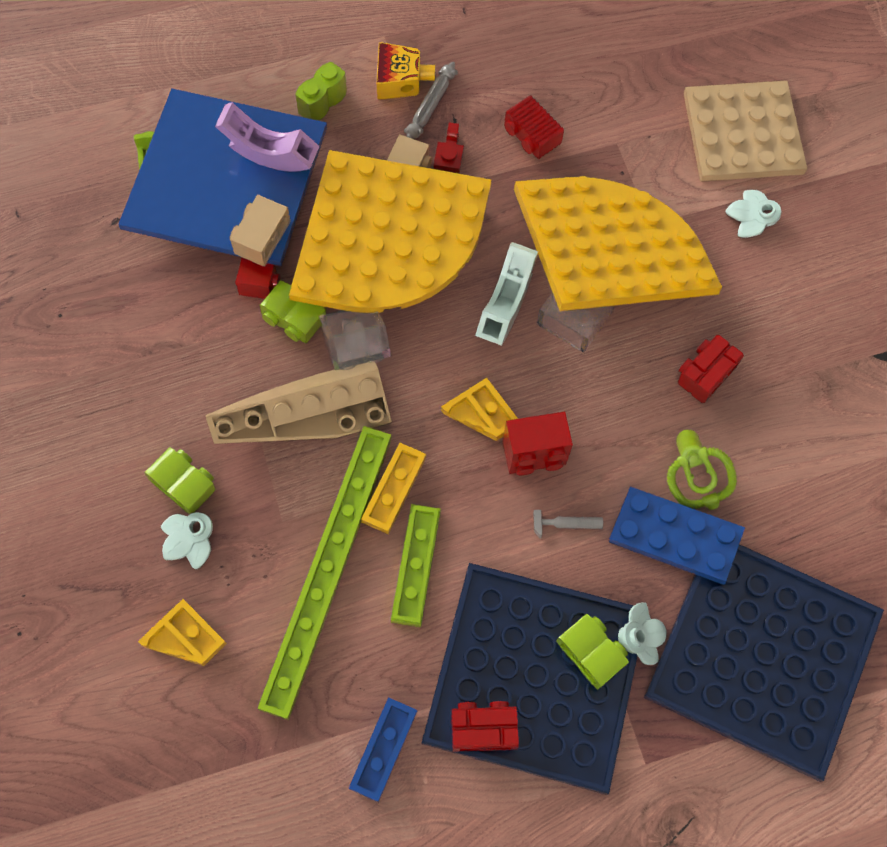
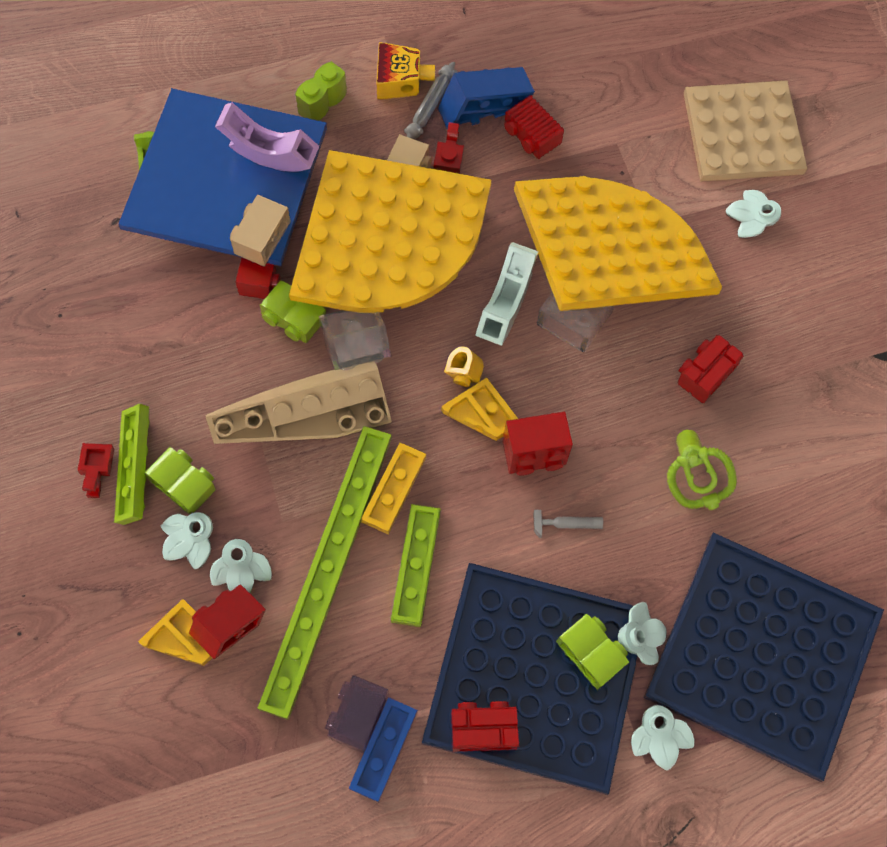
(93, 463): none -> red plate
(132, 464): none -> lime plate
(226, 620): none -> red brick
(243, 571): none -> light aqua plate
(357, 713): none -> clear purple brick
(464, 366): none -> yellow plate
(483, 94): none -> blue wedge
(661, 742): none -> light aqua plate
(677, 535): blue plate -> none

